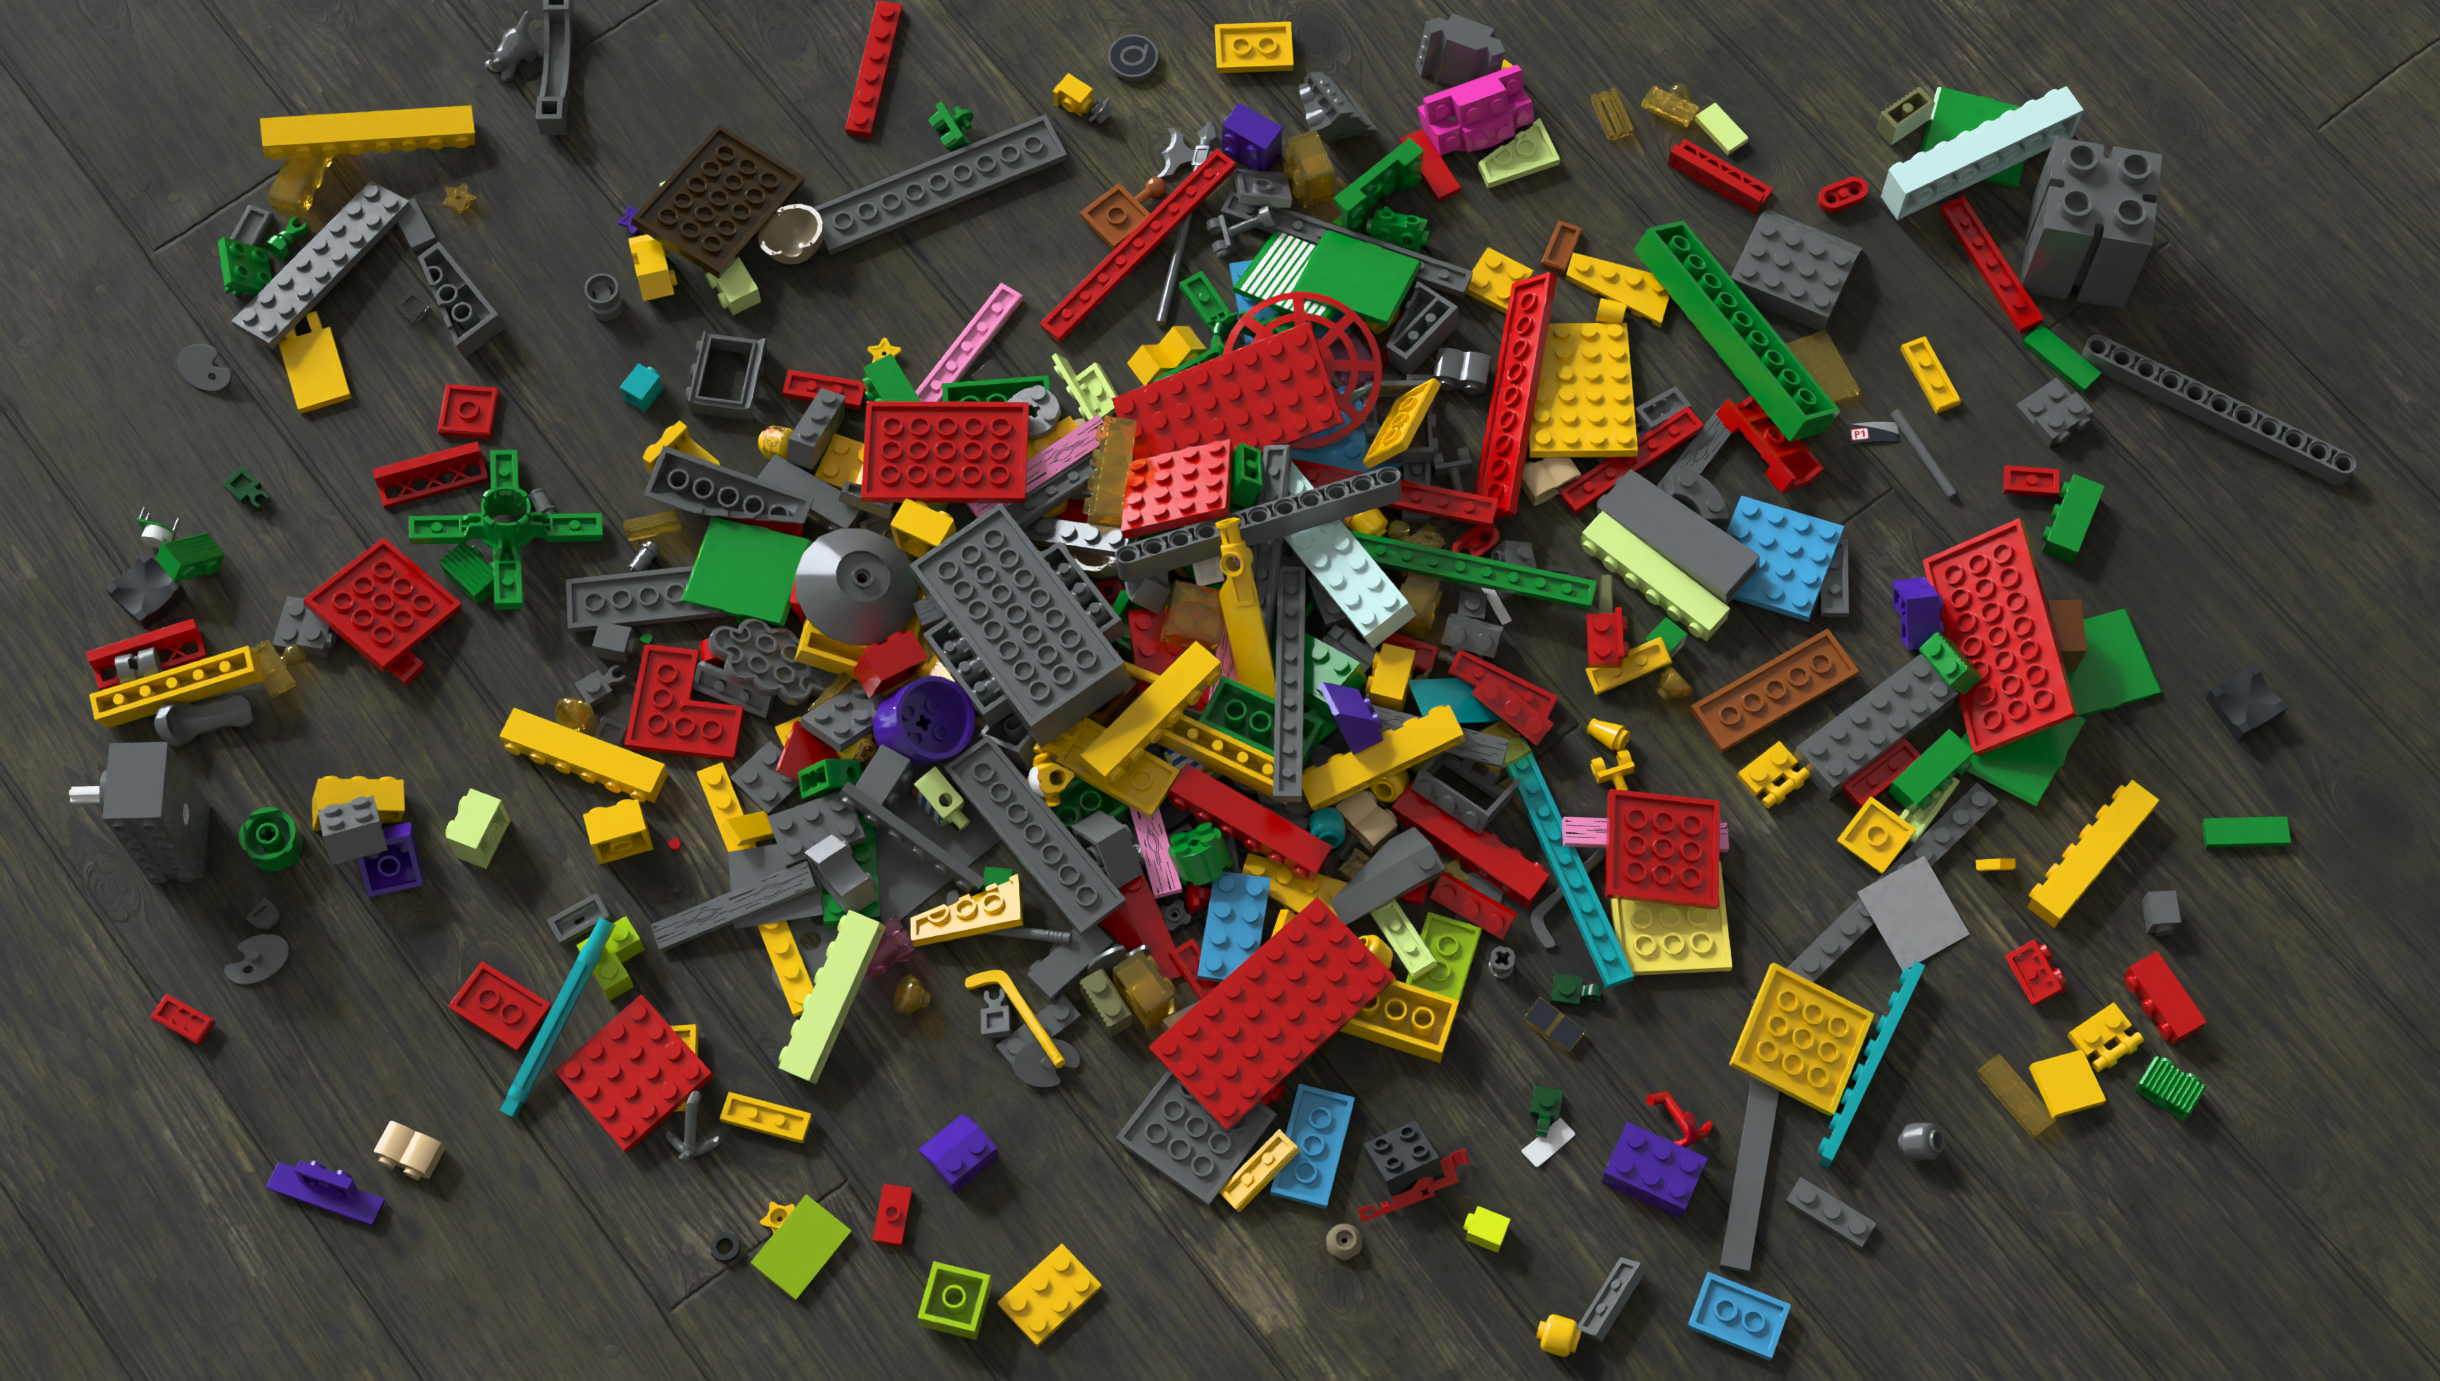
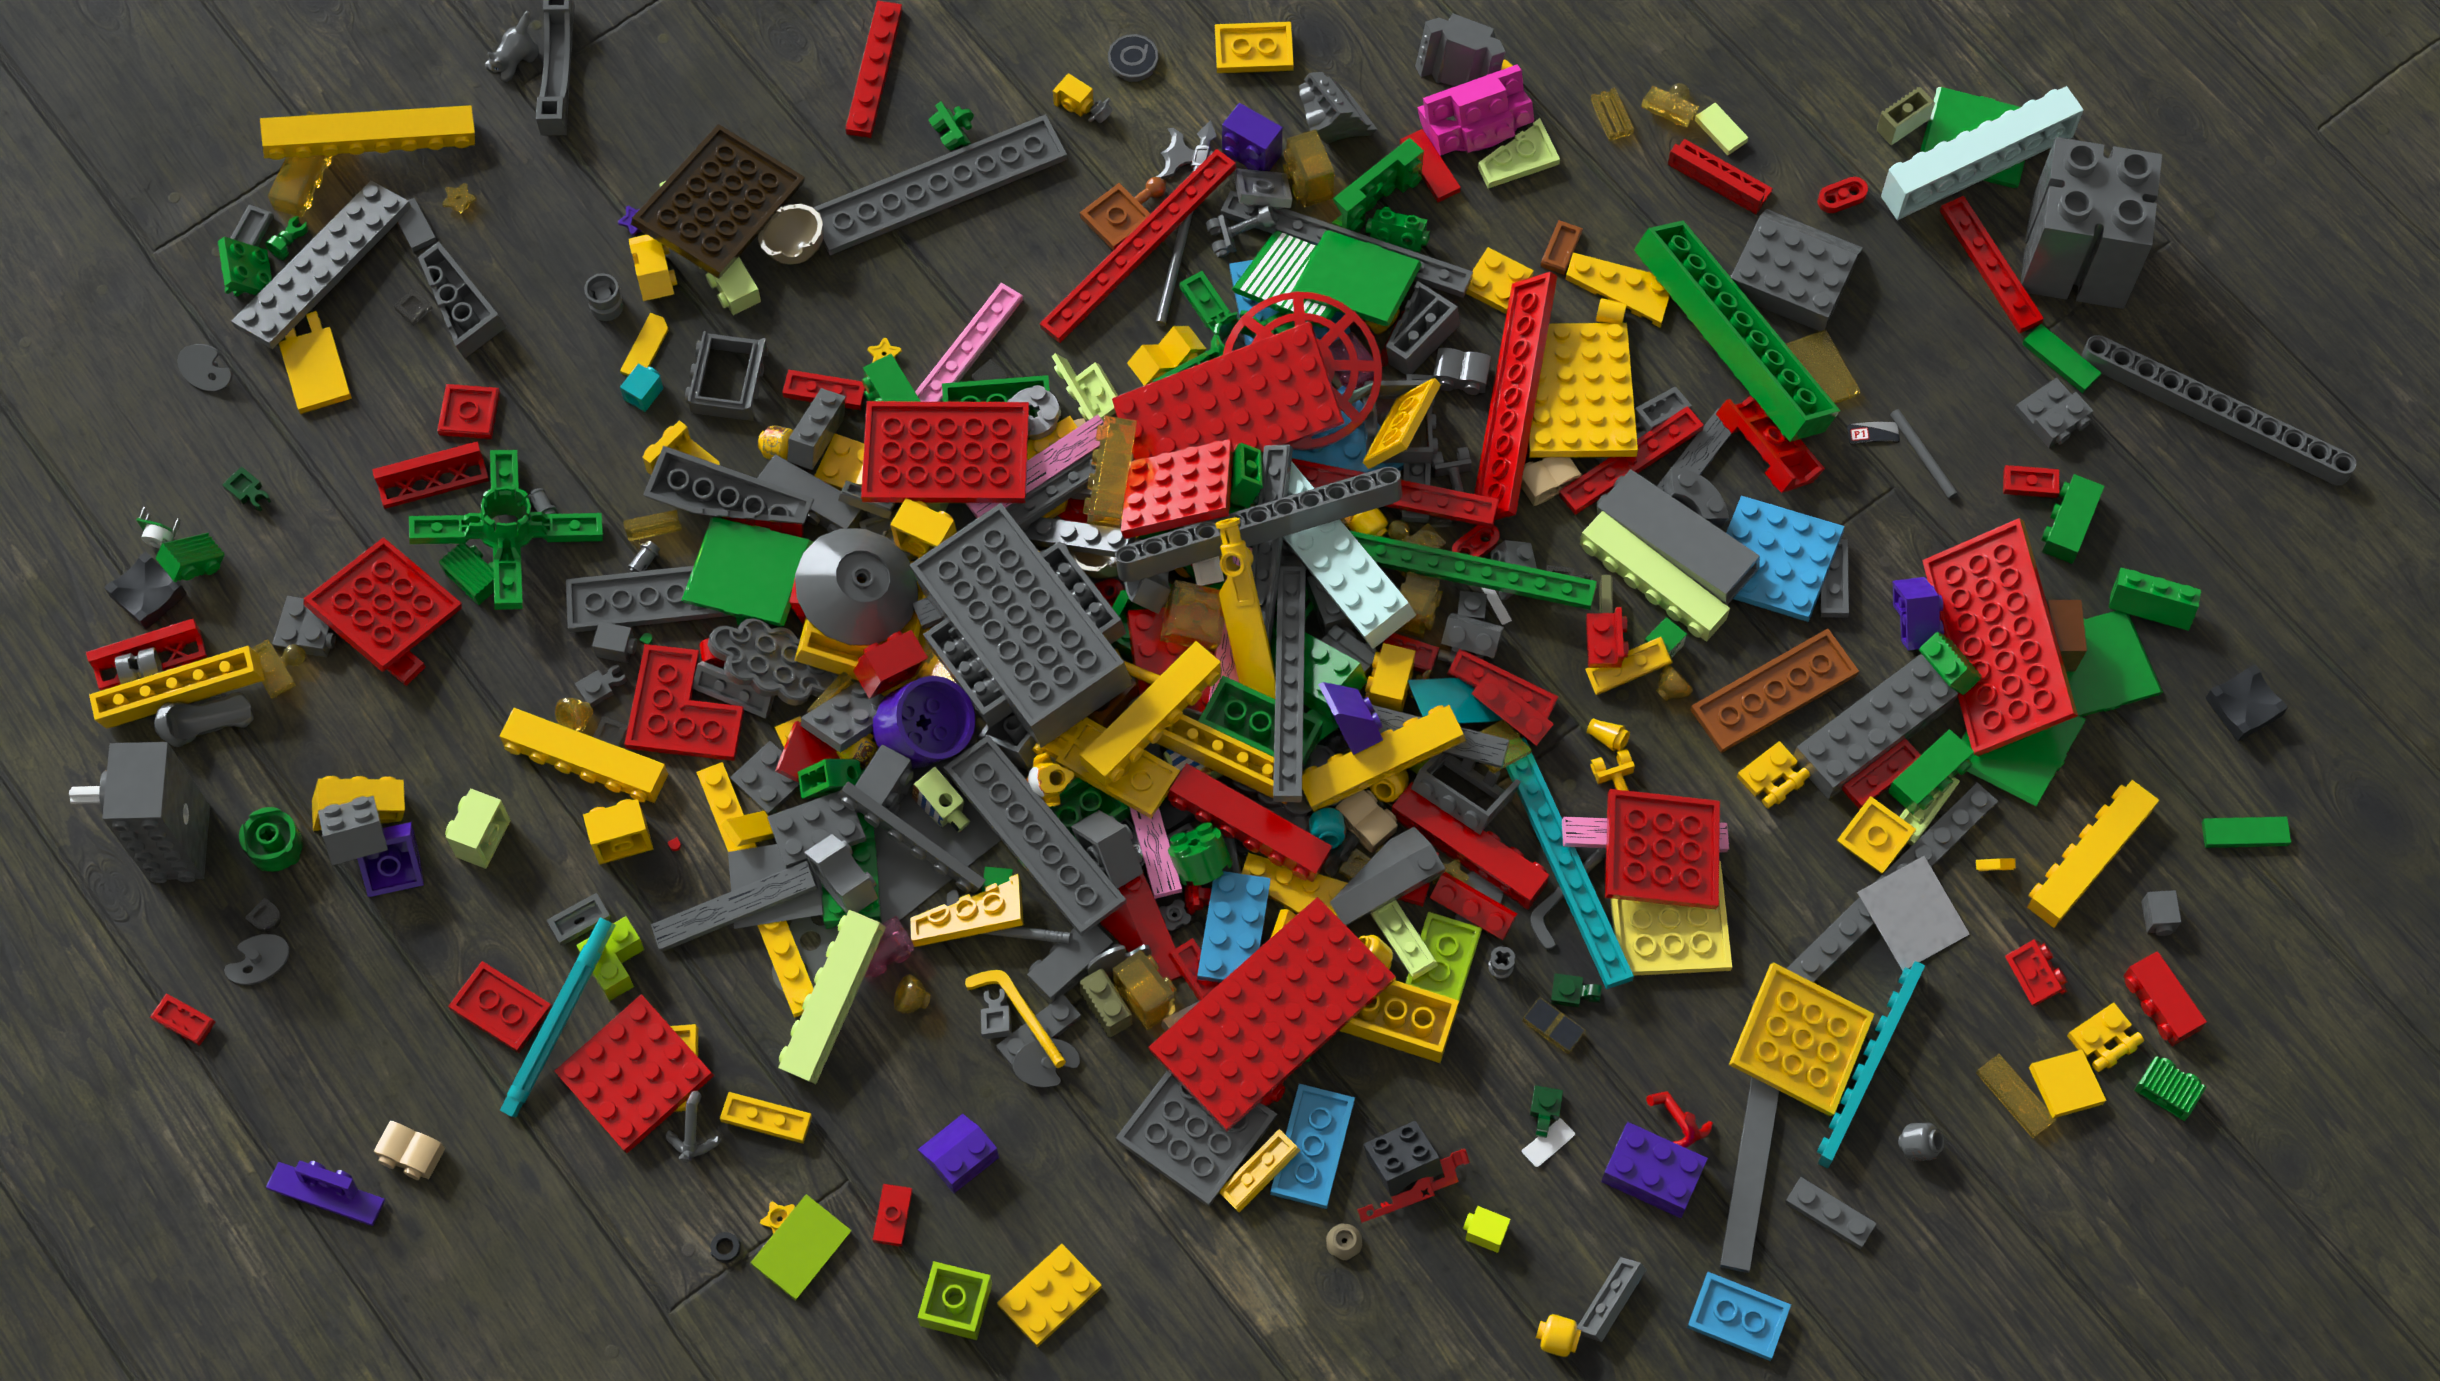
(646, 344): none -> yellow piece
(1930, 375): yellow tile -> none
(2154, 598): none -> green brick

